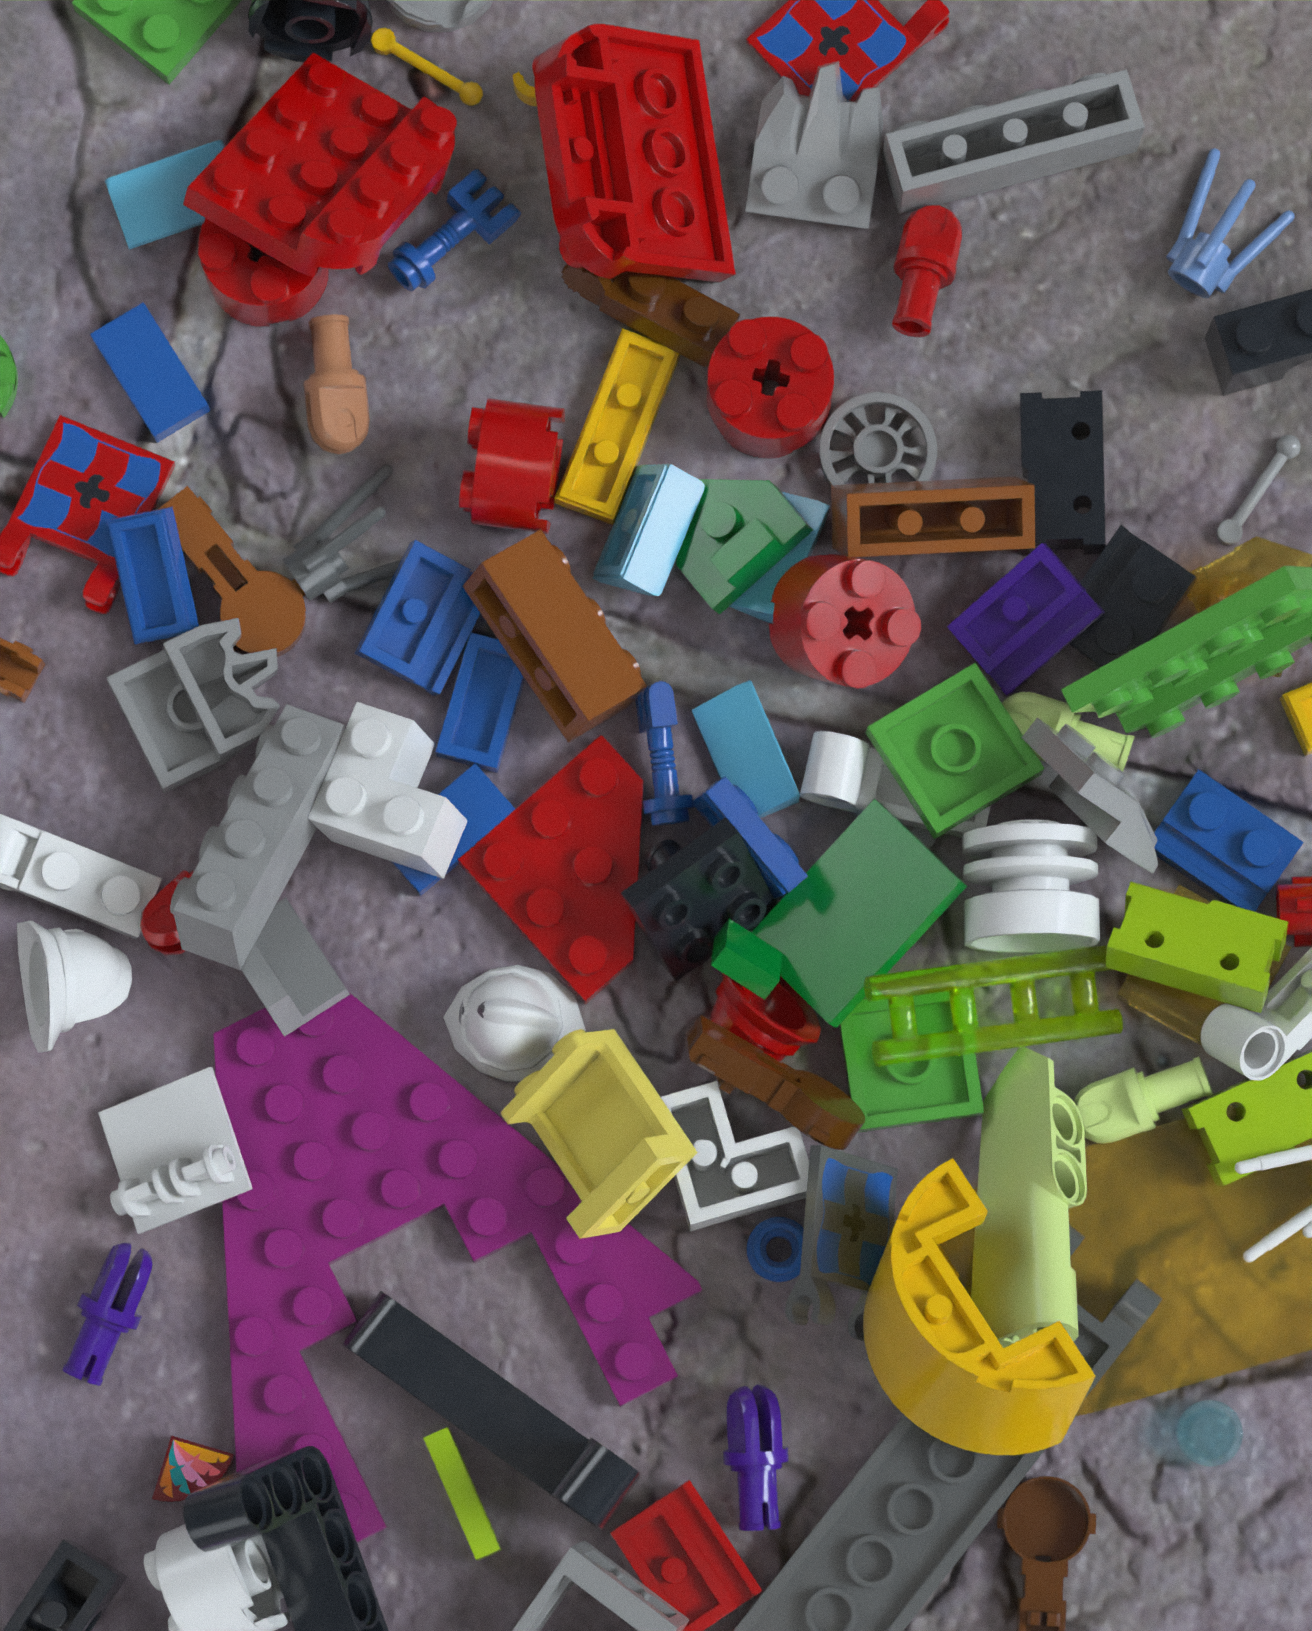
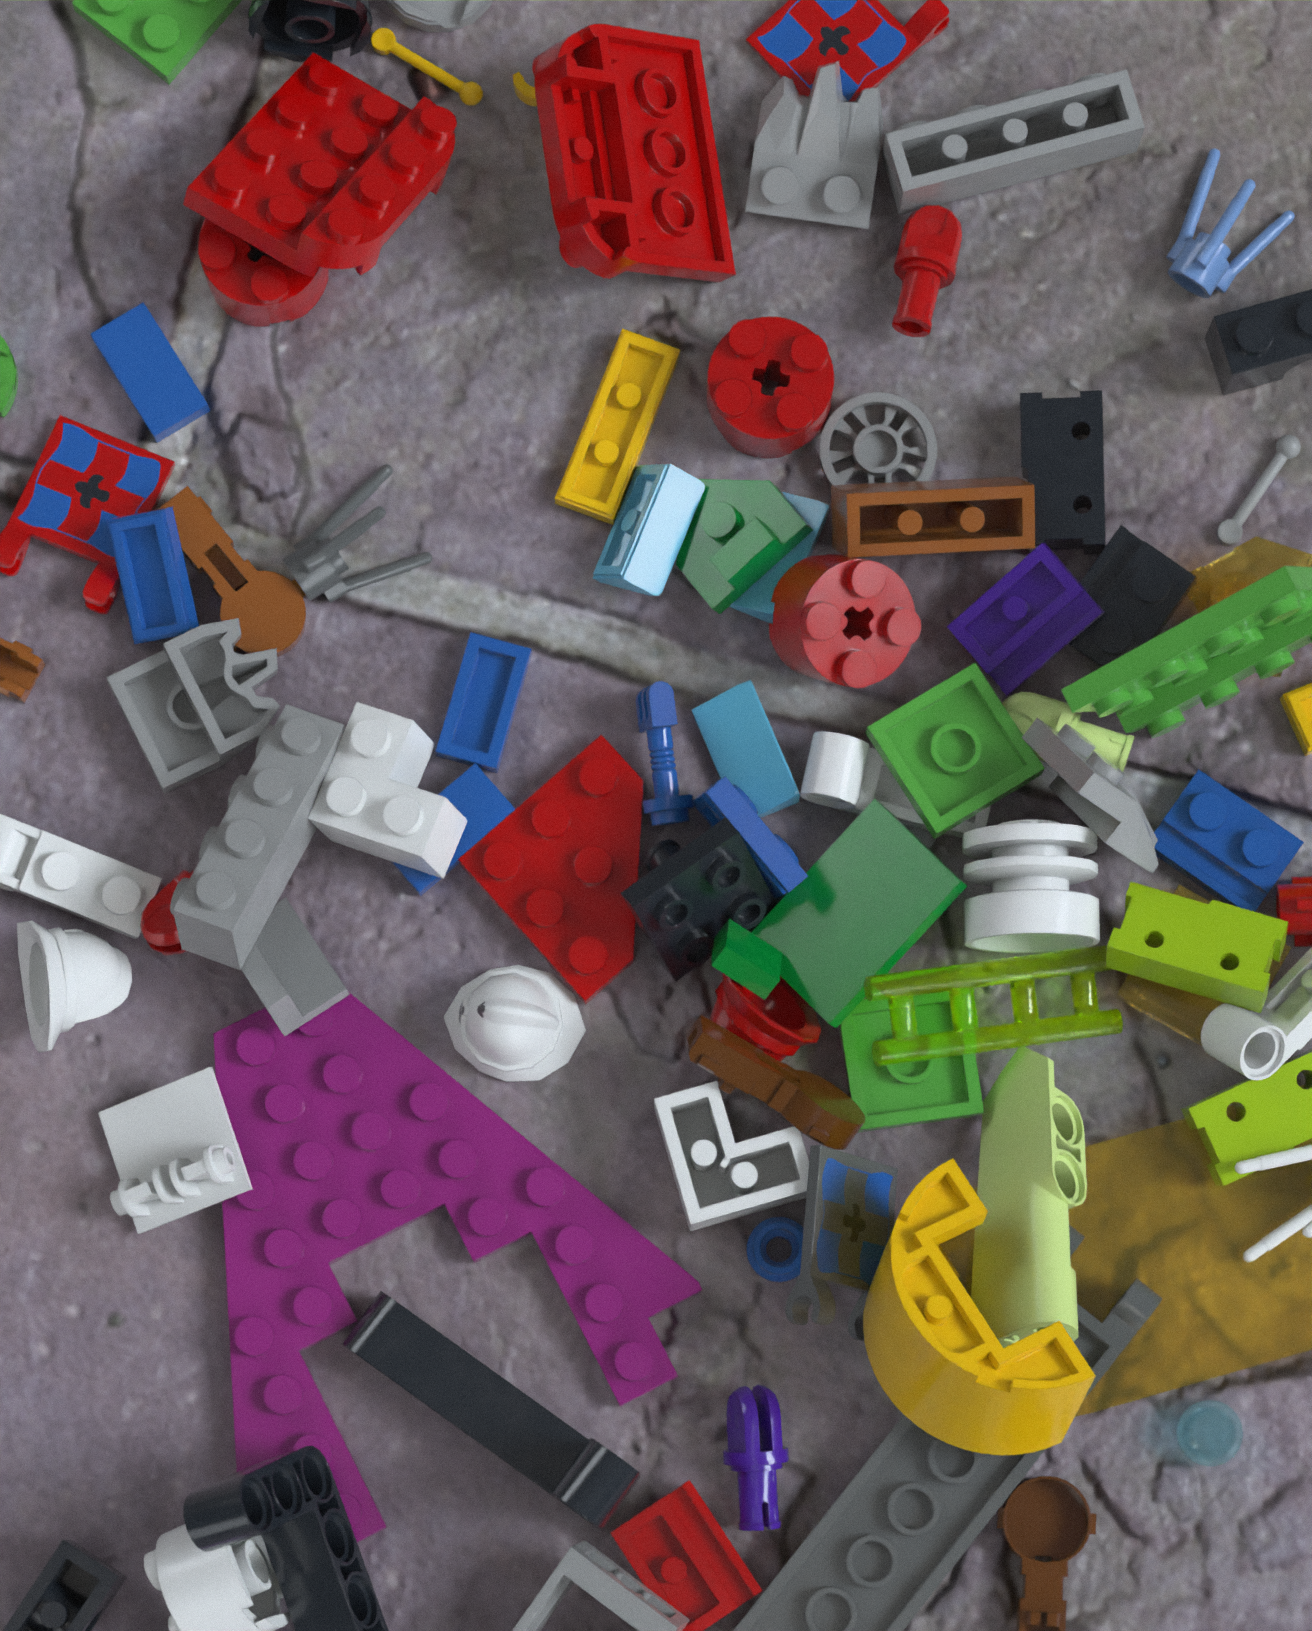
(107, 1318): dark purple arm -> none
(153, 195): medium azure slope -> none
(189, 1468): tile -> none
(335, 393): nougat arm -> none
(414, 265): blue hinge -> none
(421, 619): blue plate -> none
(462, 1494): lime tile -> none
(513, 466): red brick -> none
(555, 635): dark orange brick -> none
(602, 1128): light yellow panel -> none
(658, 309): reddish brown hinge -> none
(1132, 1102): yellowish green arm -> none

